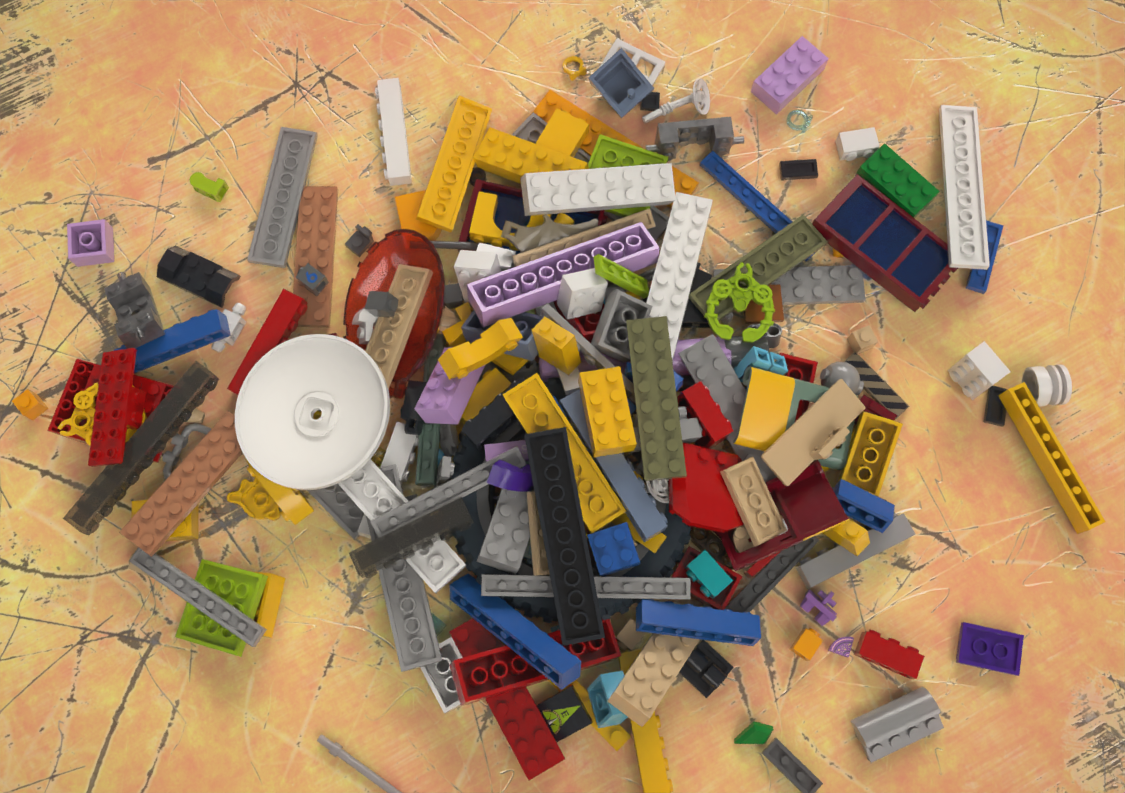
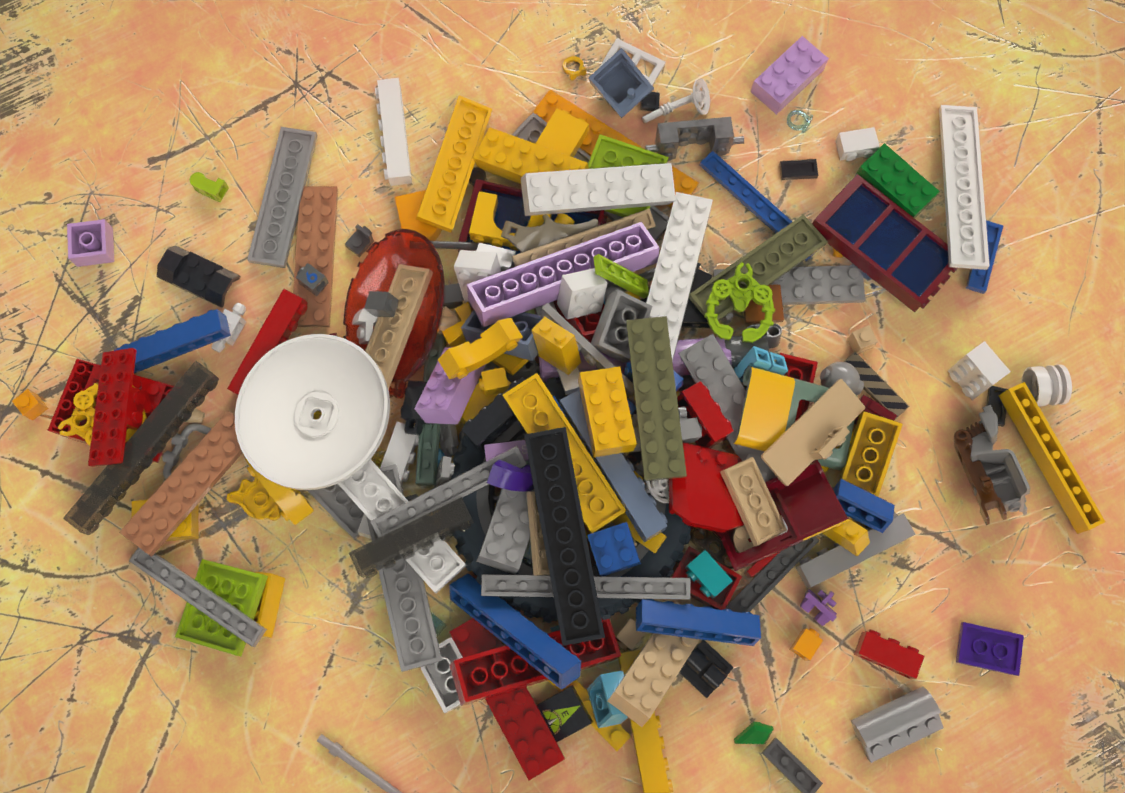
(135, 310): flat silver brick -> none
(493, 381): none -> yellow brick
(842, 646): medium lavender tile -> none
(992, 473): none -> light grey piece

